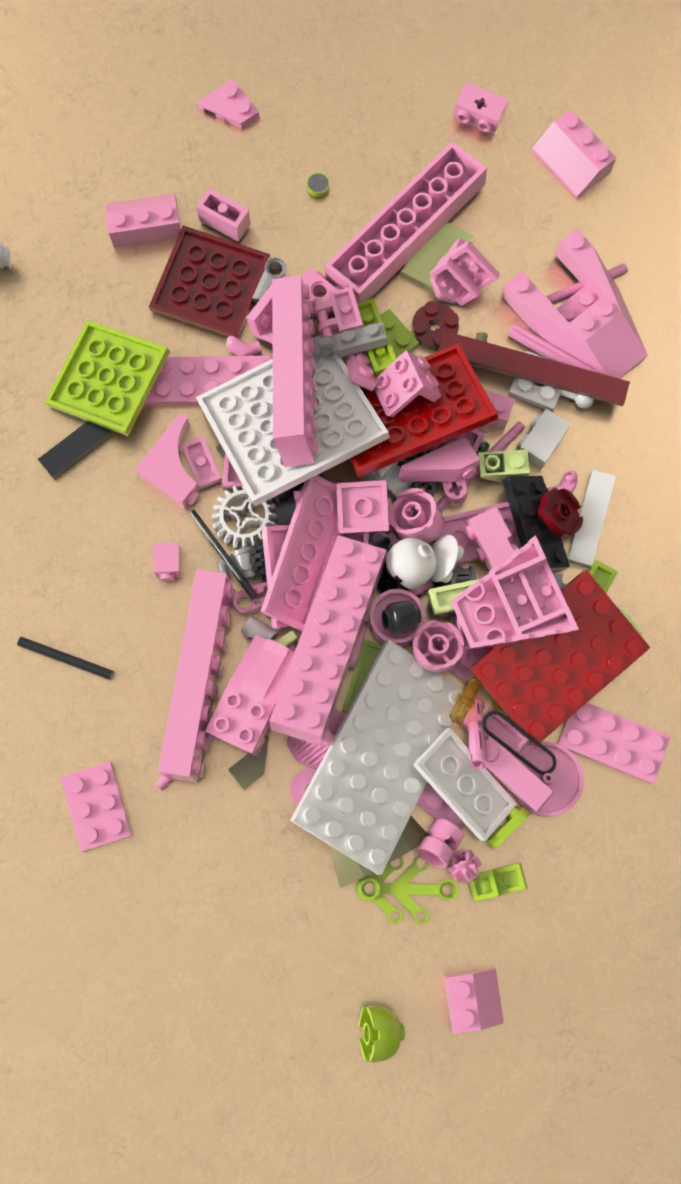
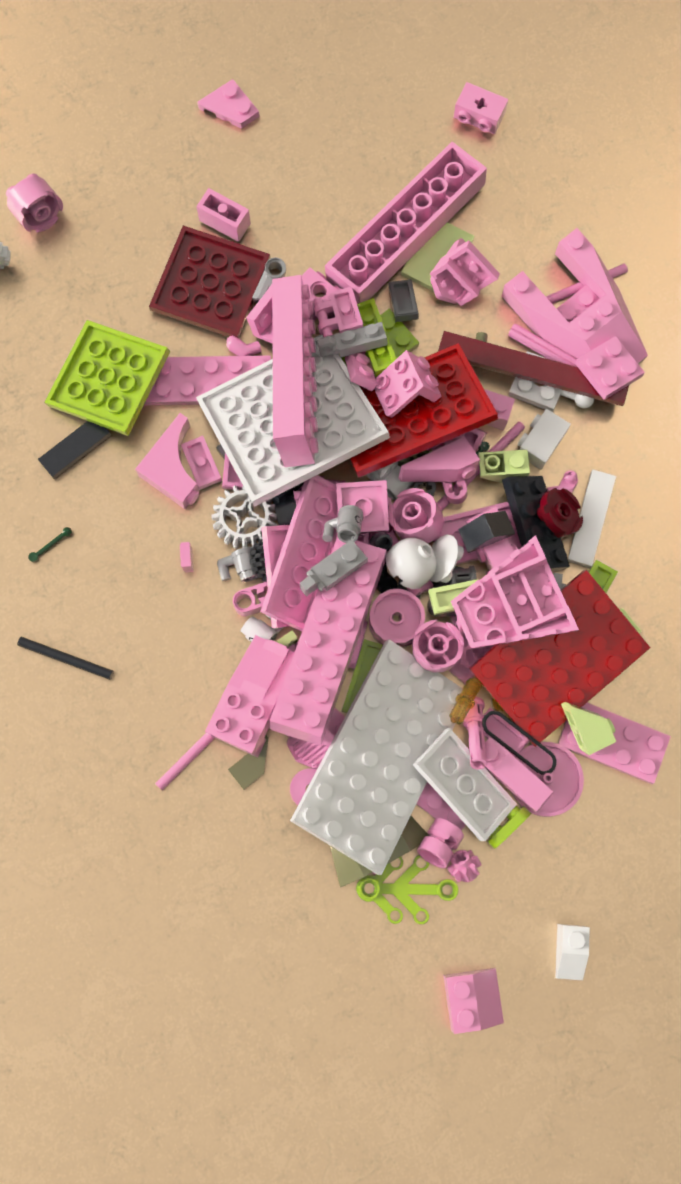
(34, 203): none -> bright pink brick
(34, 557): none -> dark green hinge
(96, 806): bright pink plate -> none
(143, 220): bright pink slope -> none
(167, 561): bright pink brick -> none
(186, 557): none -> bright pink tile
(197, 676): bright pink brick -> none
(222, 553): black axle -> none
(318, 185): tile -> none
(333, 568): none -> light grey hinge
(347, 524): none -> light grey piece
(380, 1032): lime cylinder -> none
(401, 617): black head -> none
(403, 300): none -> dark grey tile
(433, 313): dark red plate -> none
(486, 530): none -> black slope
(498, 882): lime slope -> none
(572, 951): none -> white slope
(574, 154): bright pink slope -> none
(589, 728): none -> yellowish green slope
(609, 367): none -> bright pink plate

